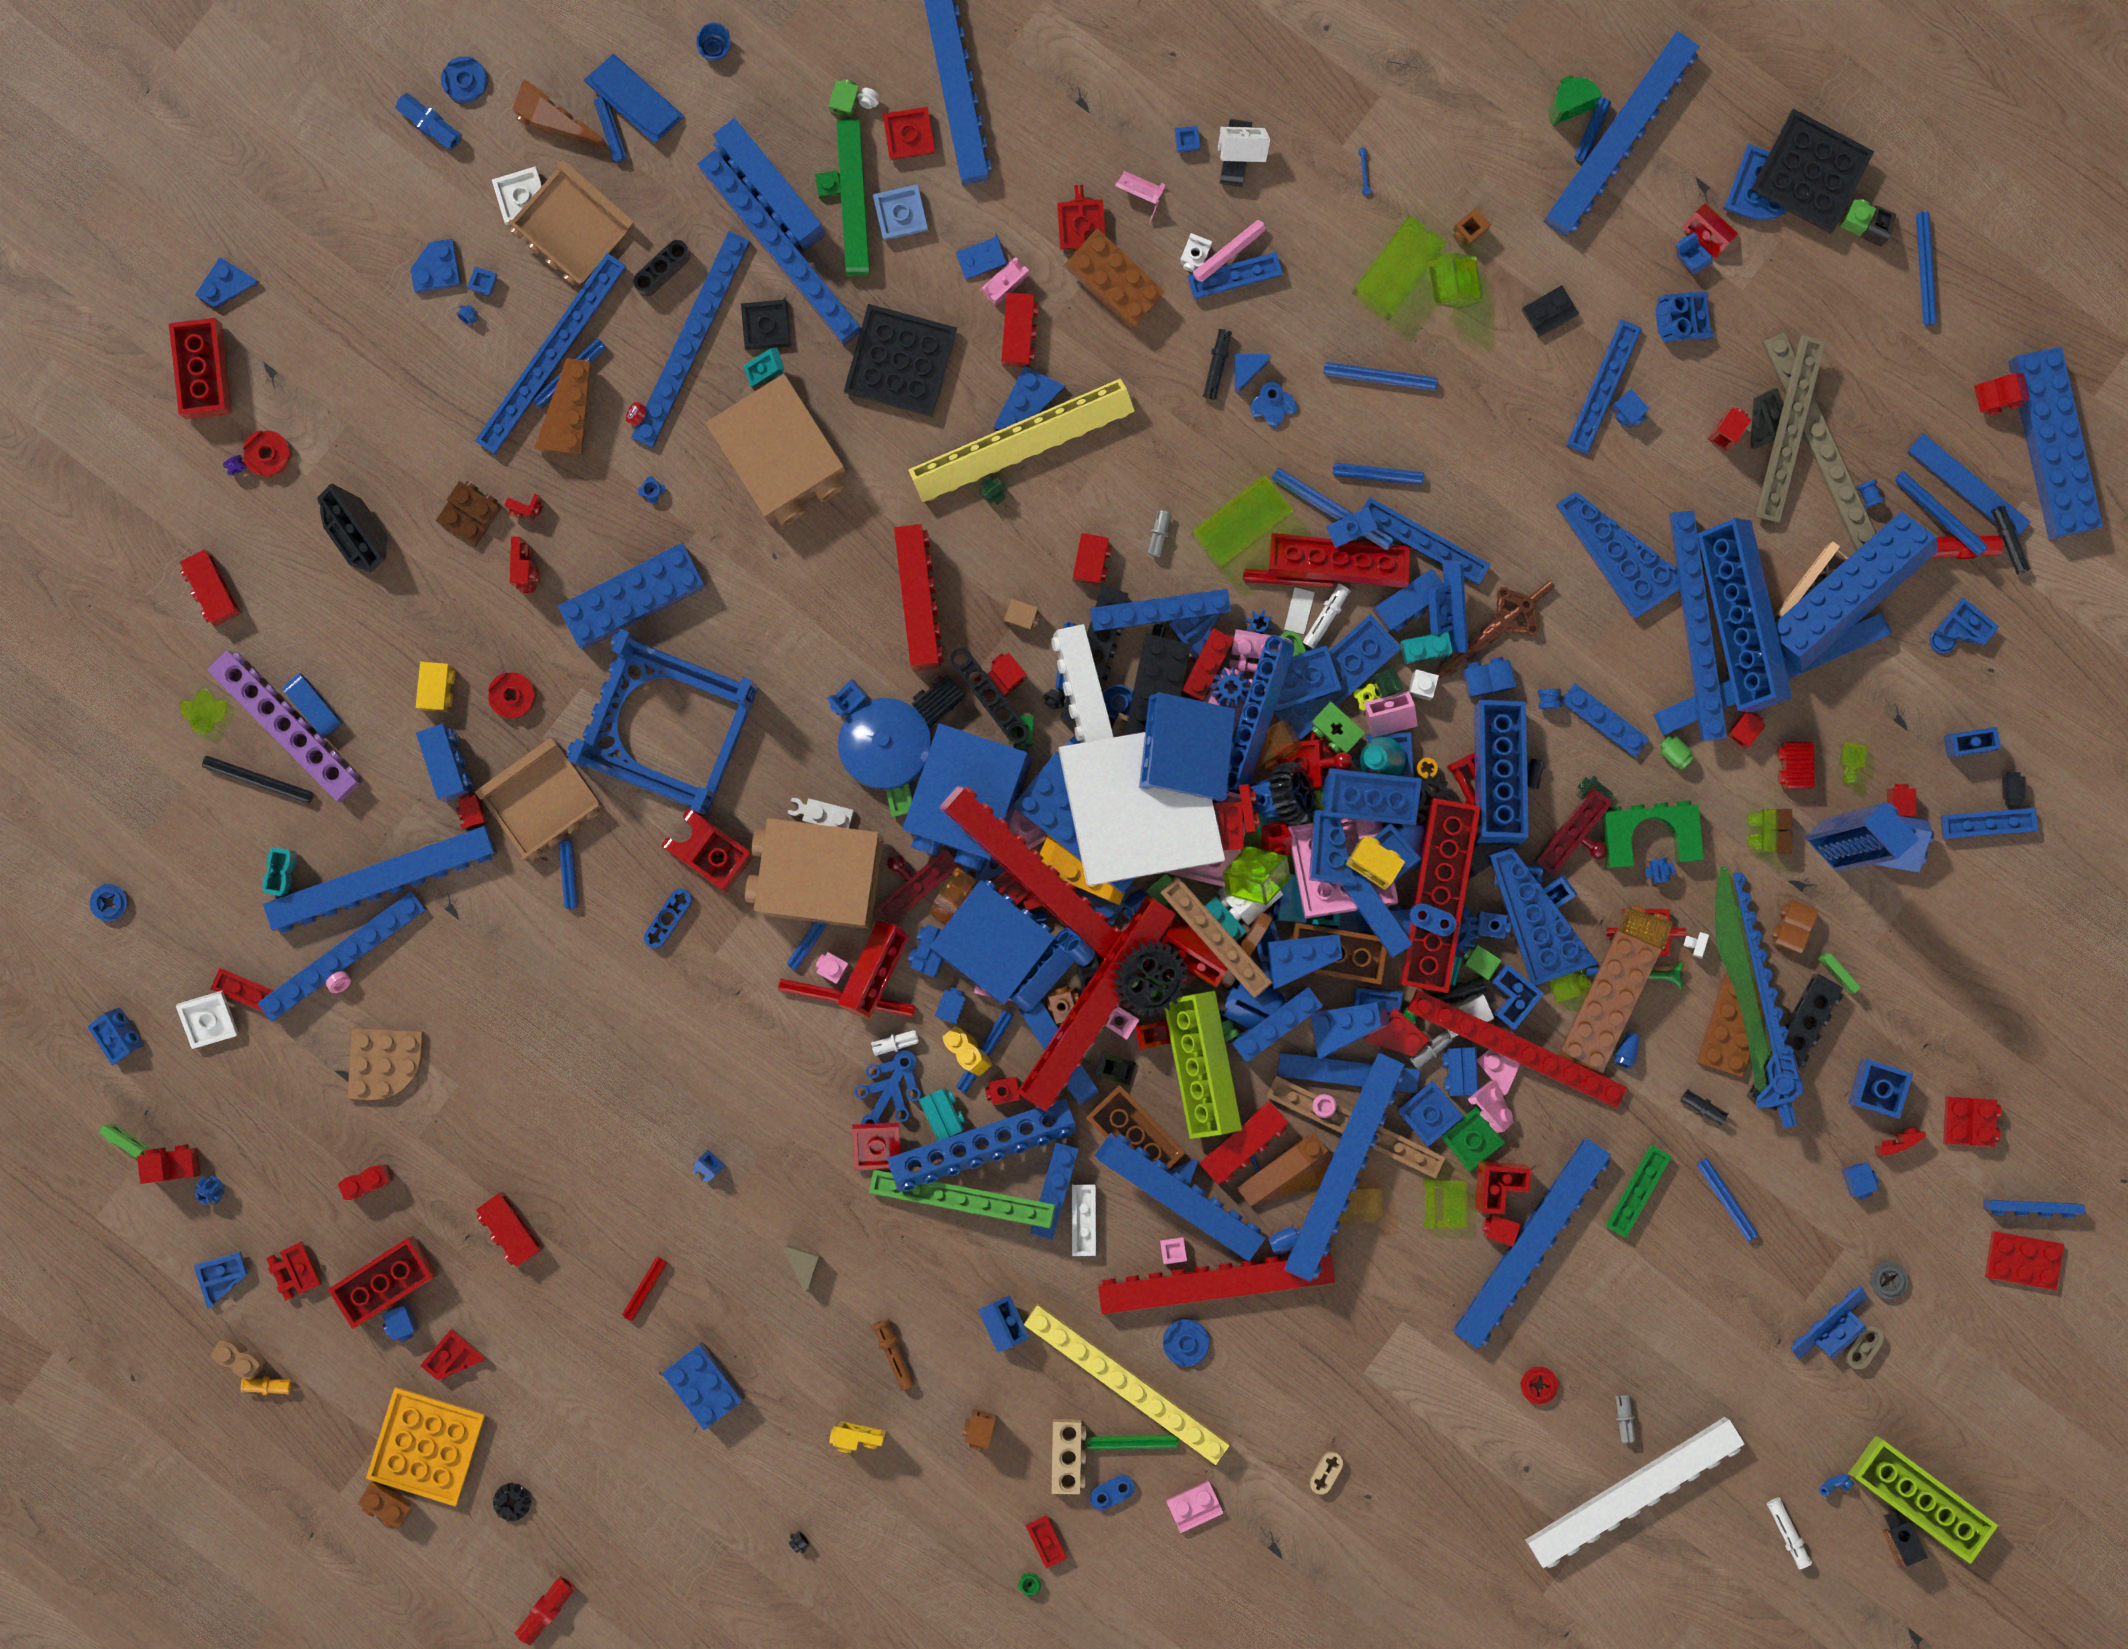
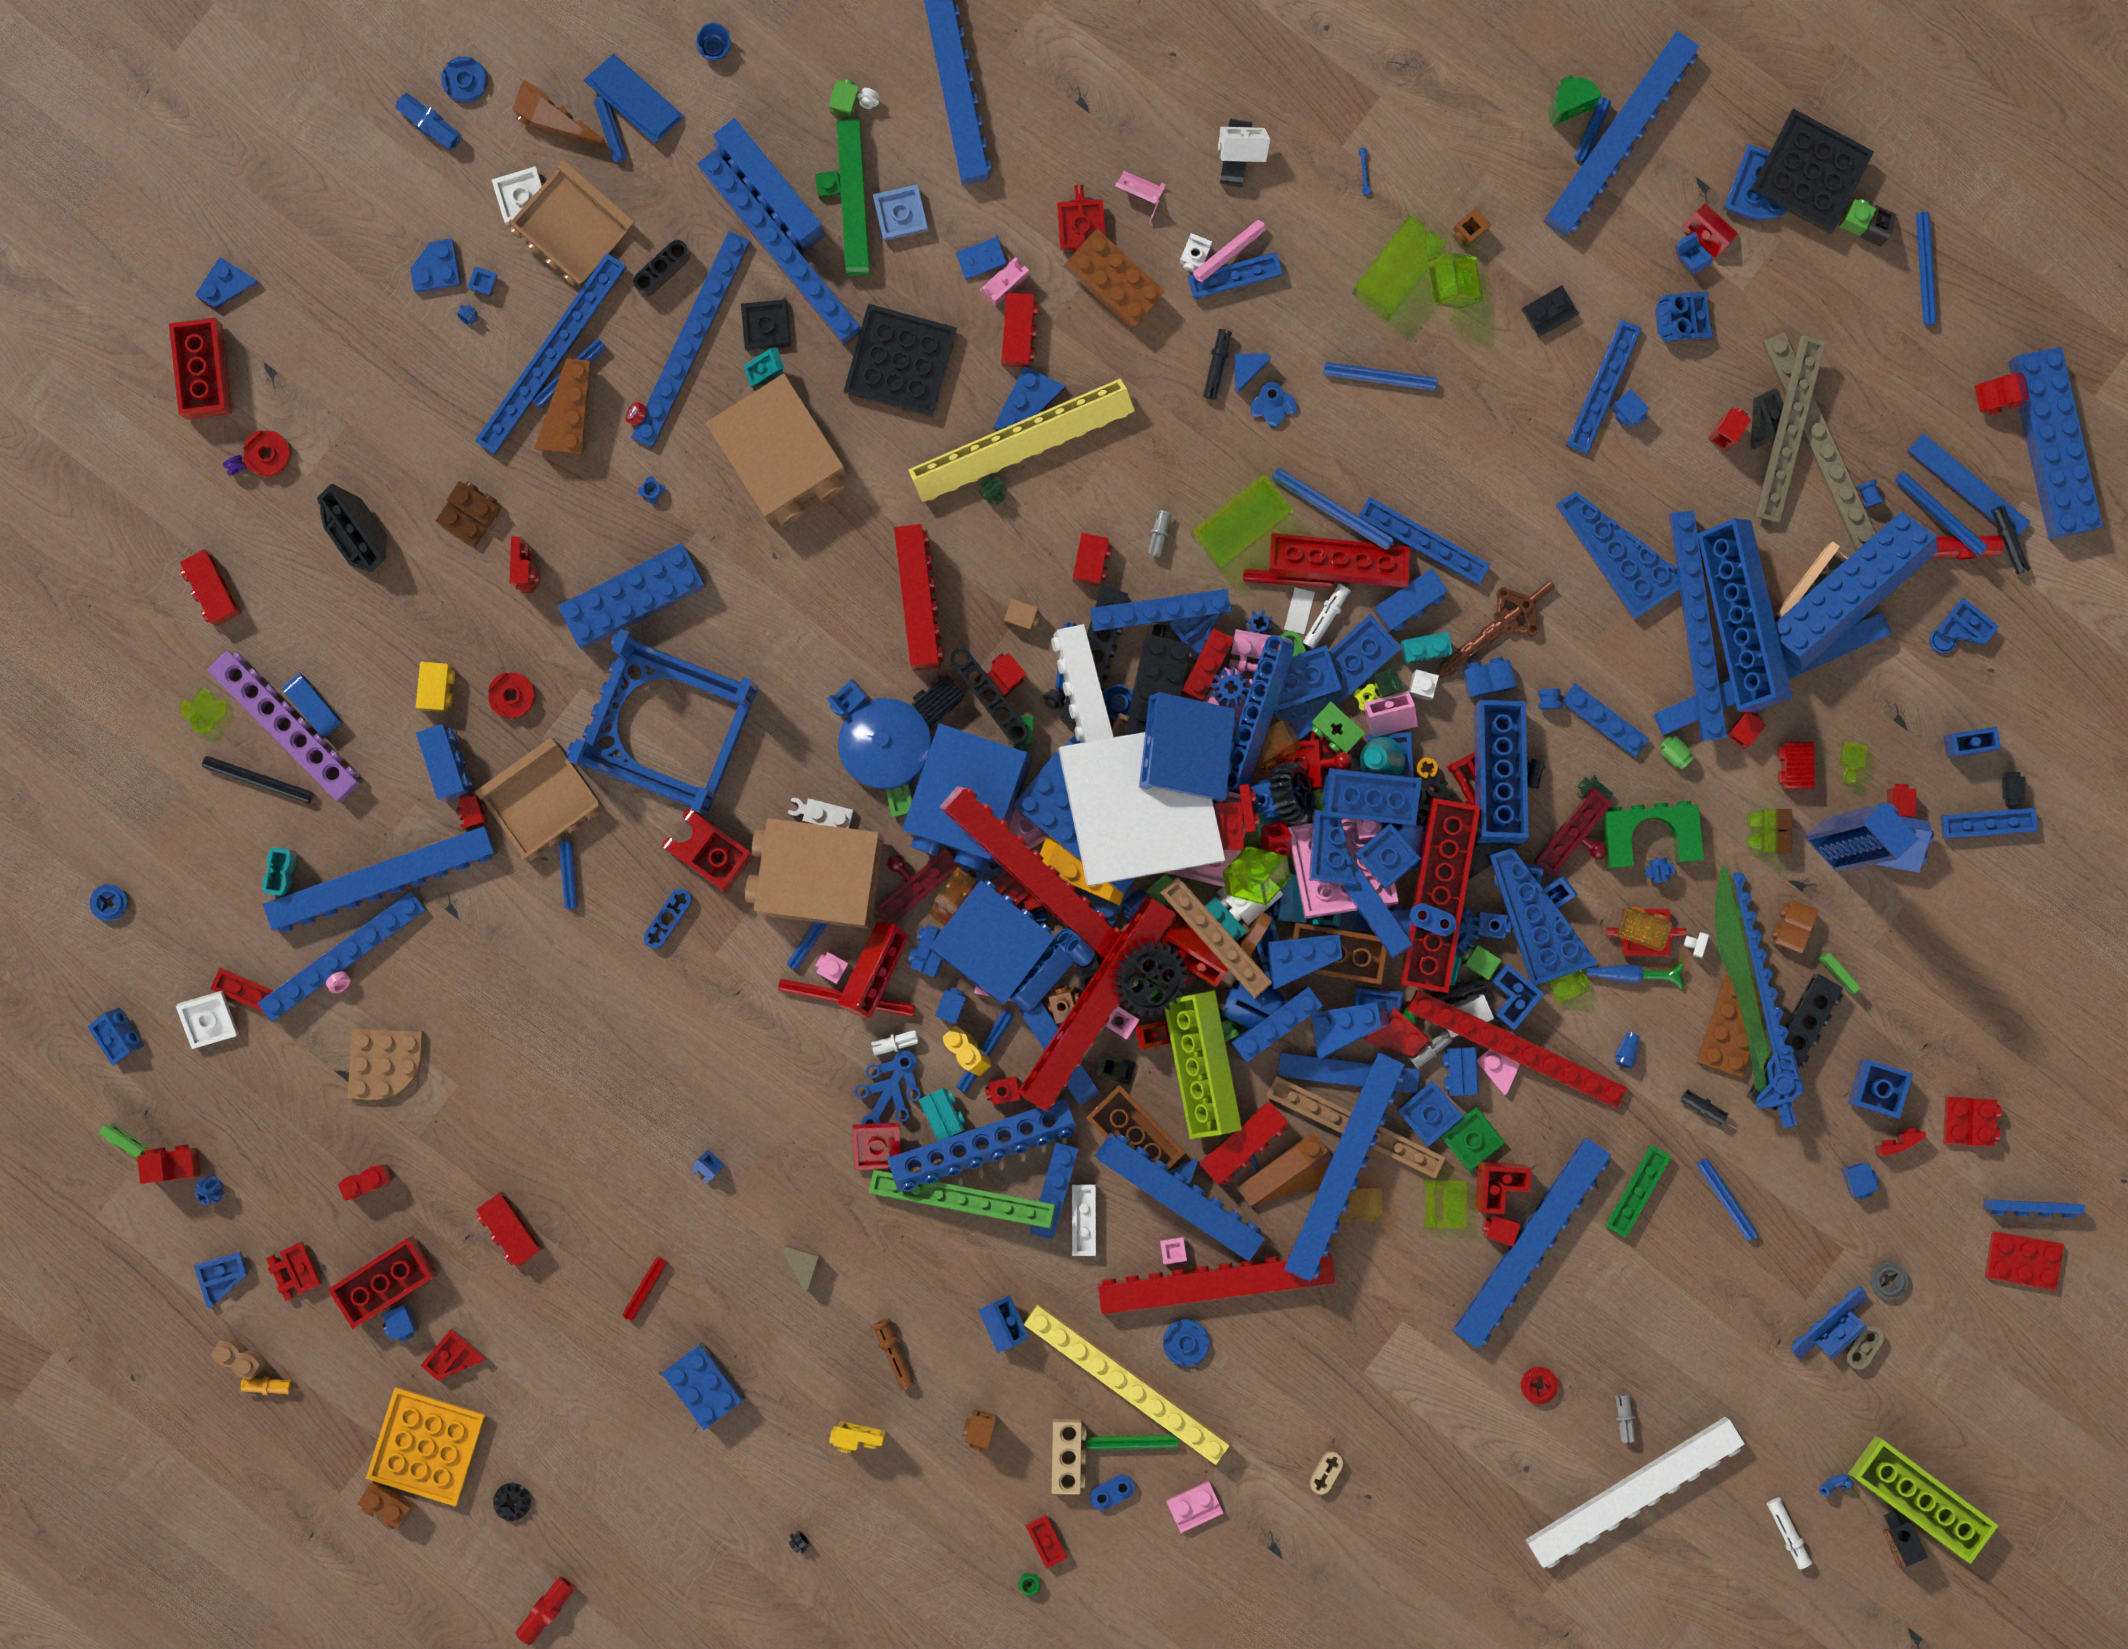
(519, 509): red bracket -> none
(908, 133): red plate -> none
(1187, 139): blue plate -> none
(1284, 1240): blue brick -> none
(1324, 1105): bright pink tile -> none
(1352, 527): blue plate -> none
(1375, 862): yellow brick -> none
(1378, 473): blue axle -> none
(1448, 606): blue bracket -> none
(1494, 1107): bright pink wing -> none
(1610, 1001): dark orange plate -> none

